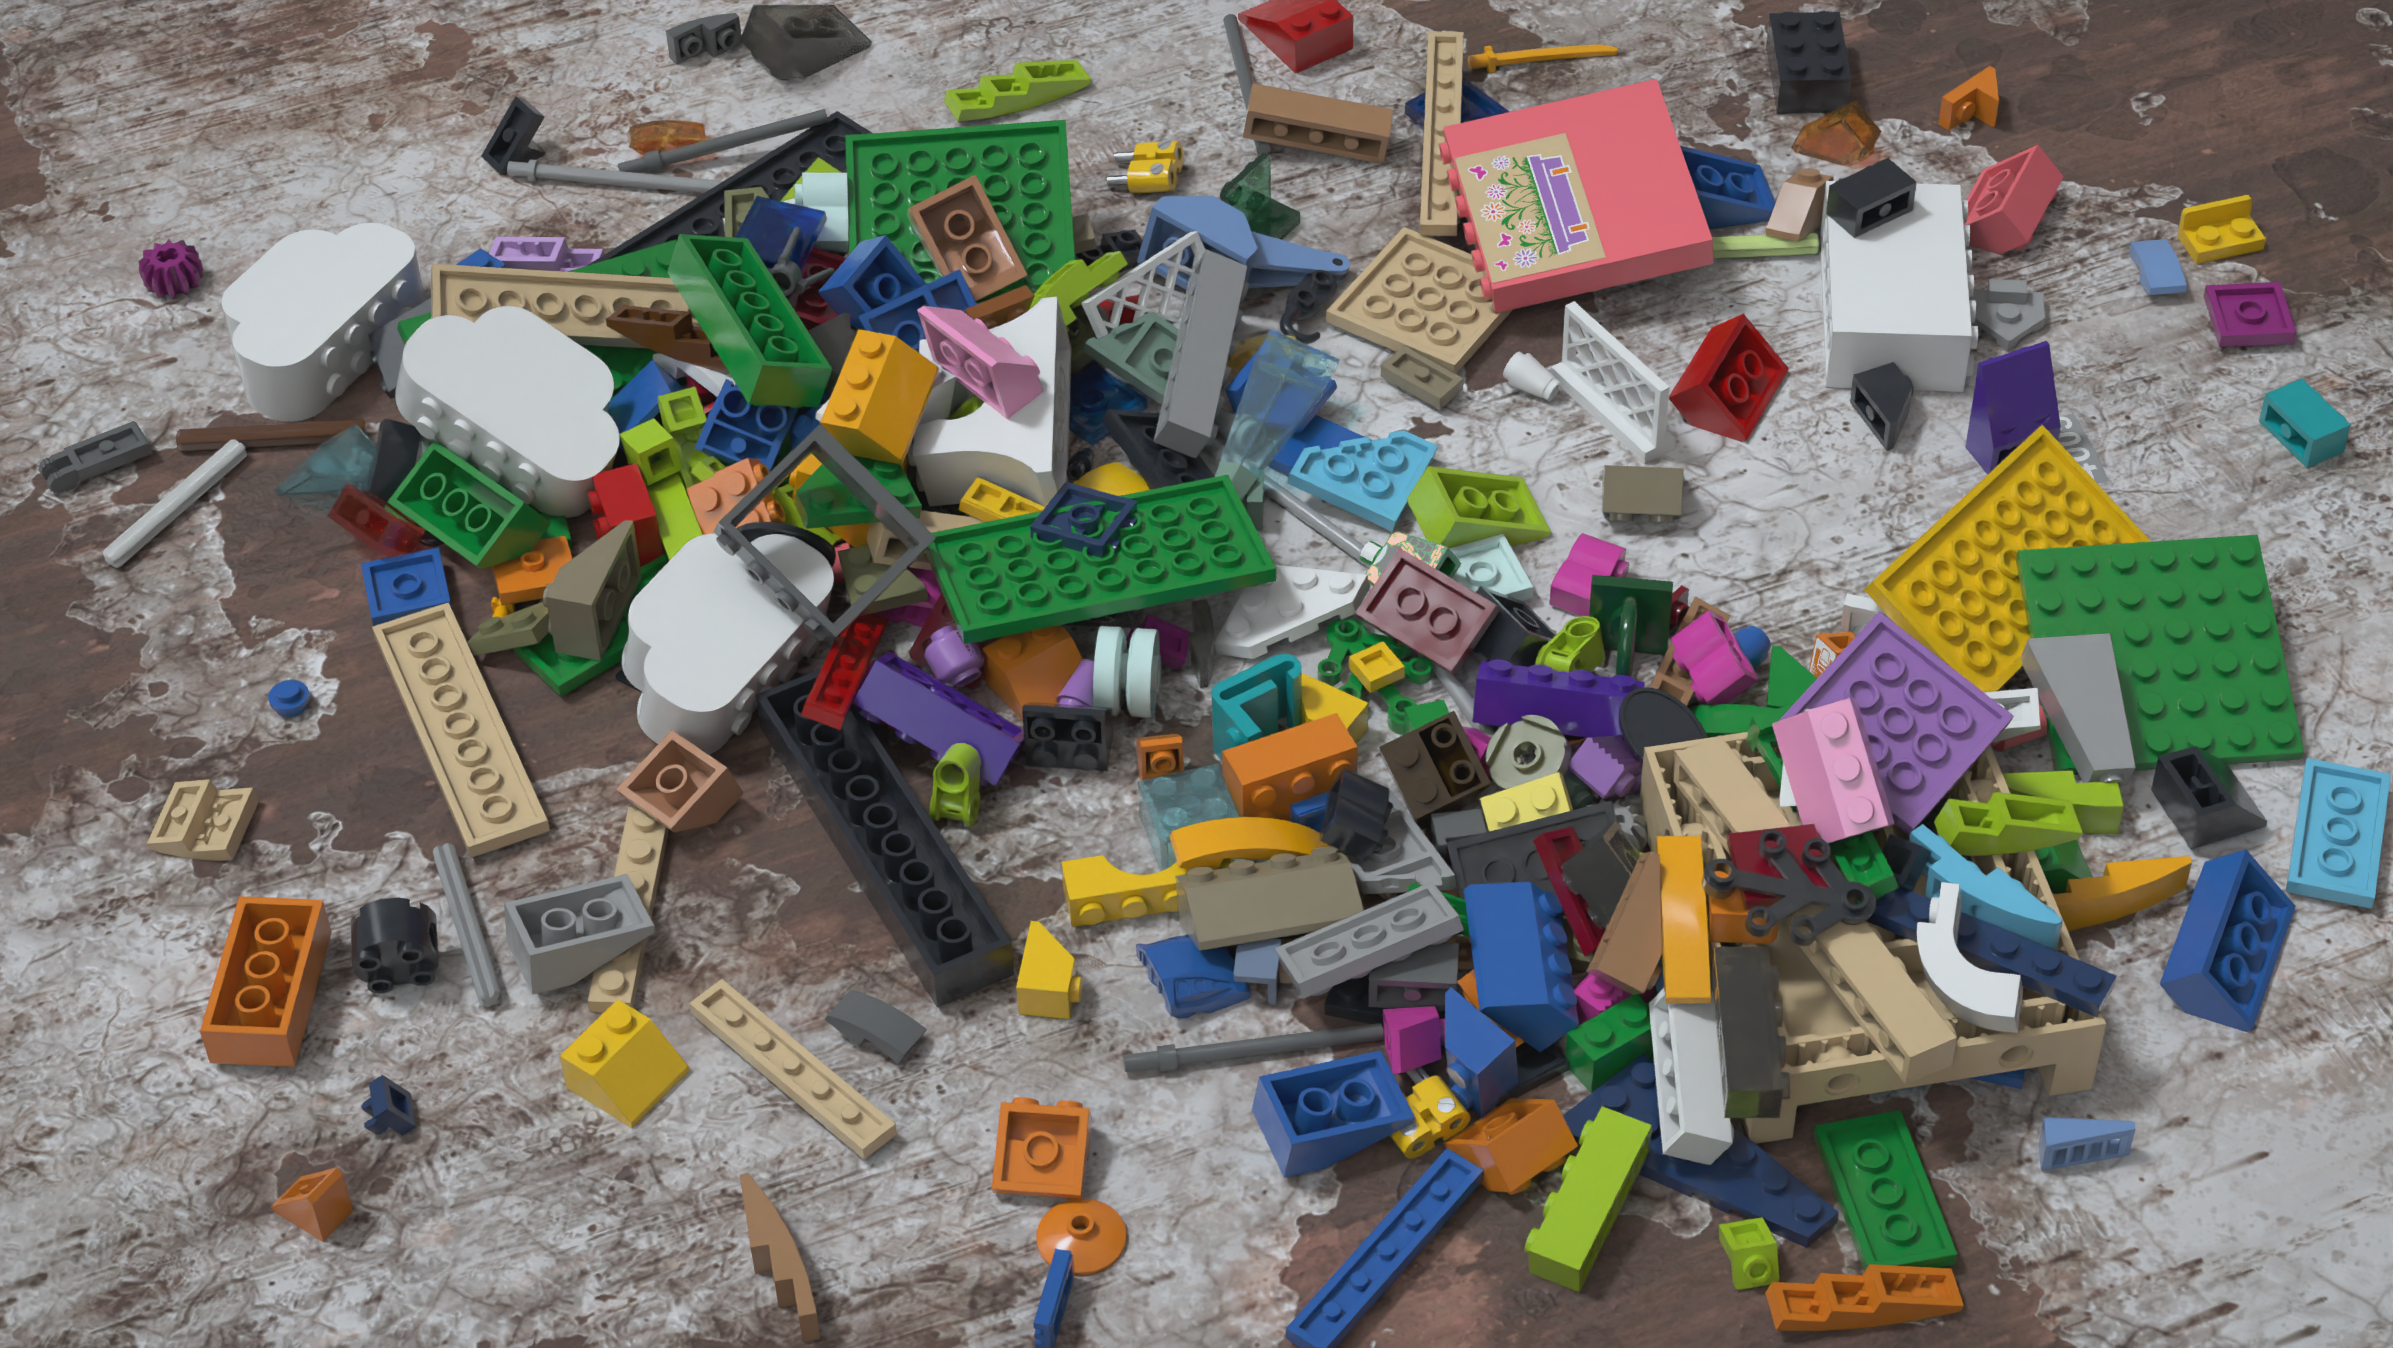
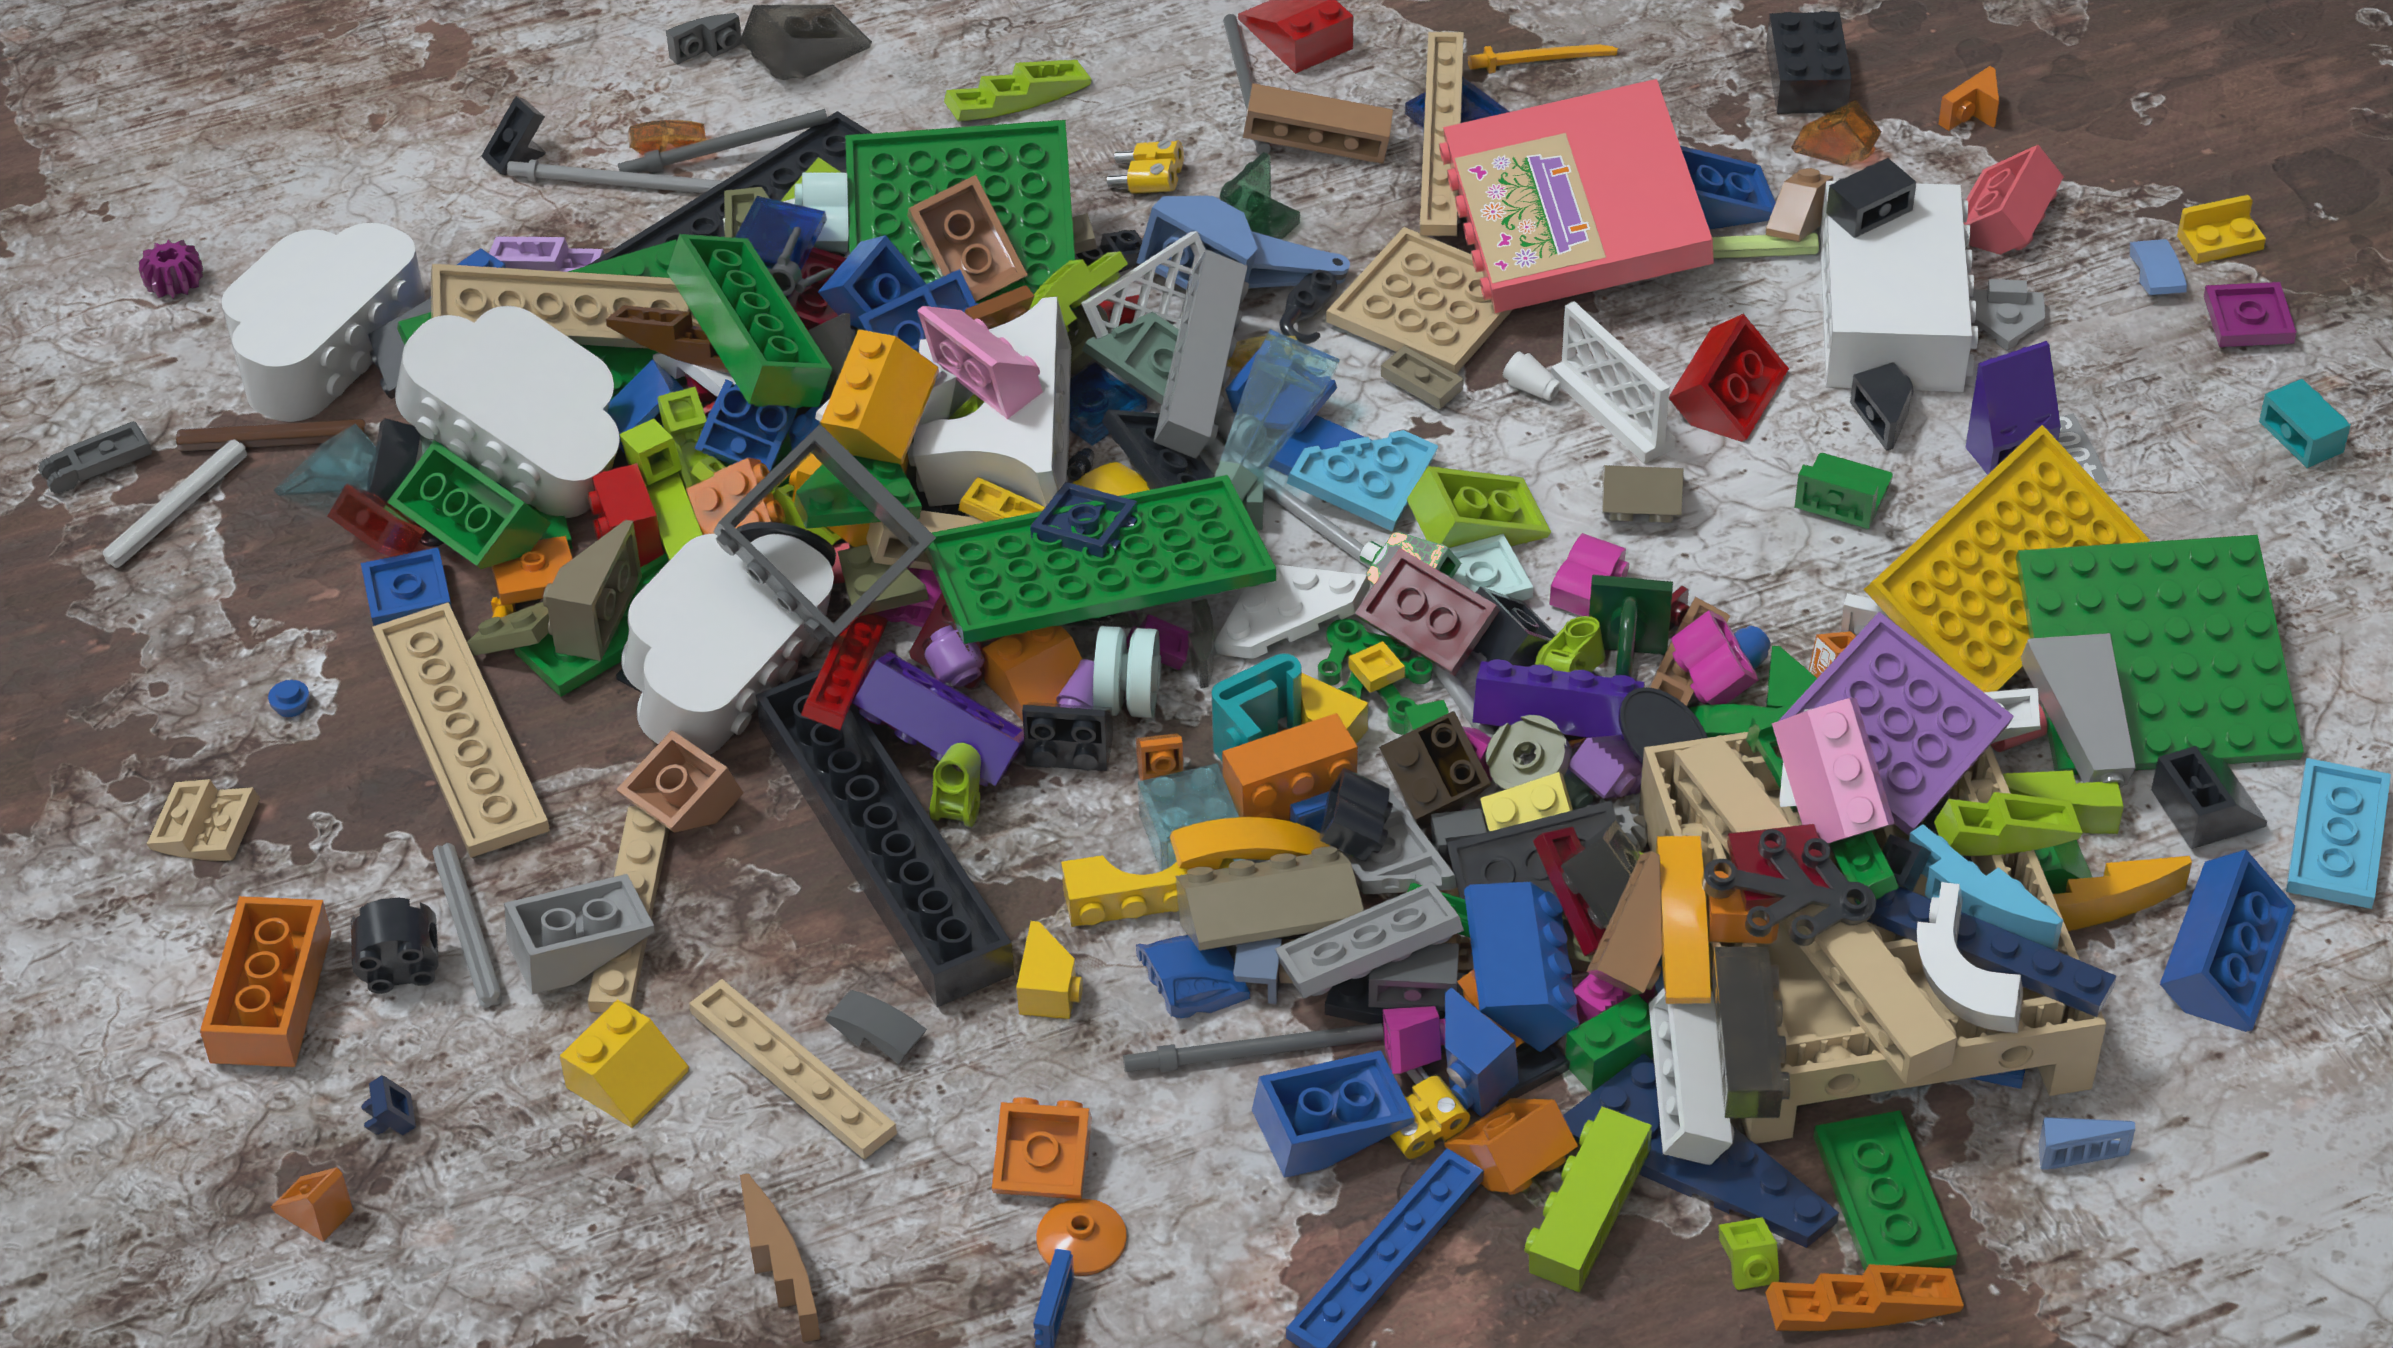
(1842, 489): none -> green bracket

